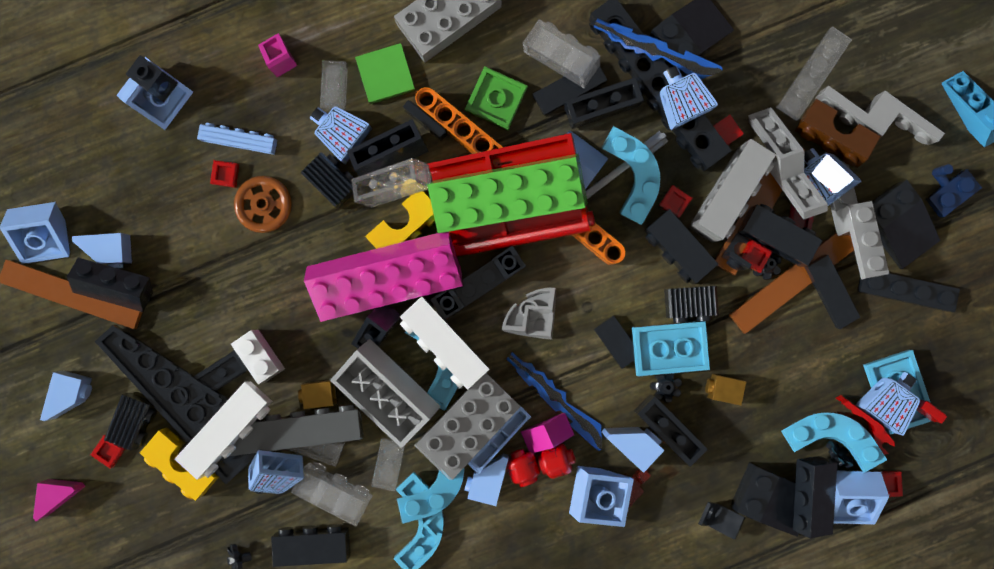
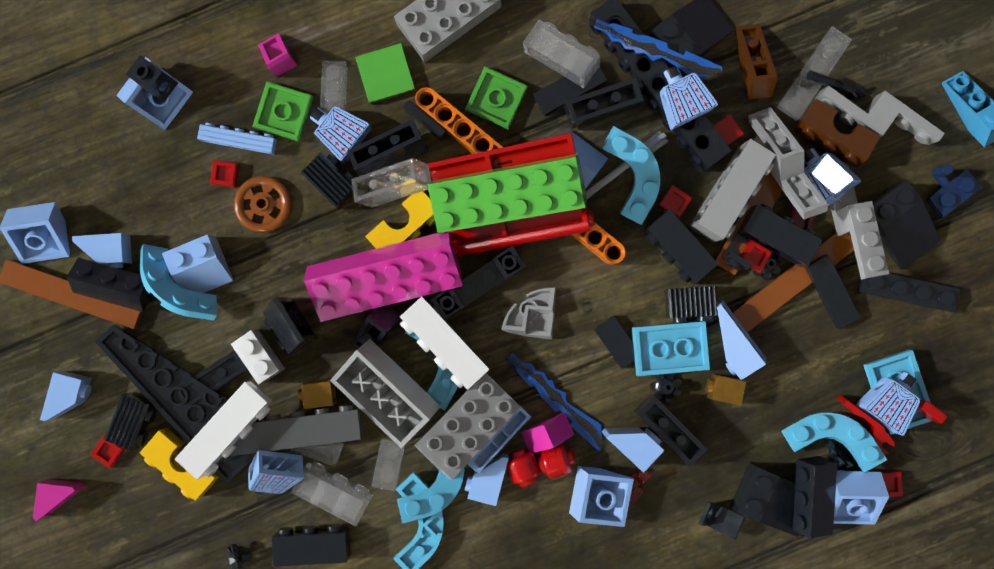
(157, 281): none -> medium azure plate
(198, 265): none -> light blue slope
(283, 111): none -> bright green tile
(288, 324): none -> black slope
(740, 349): none -> light blue slope
(755, 62): none -> reddish brown slope
(852, 91): none -> black piece

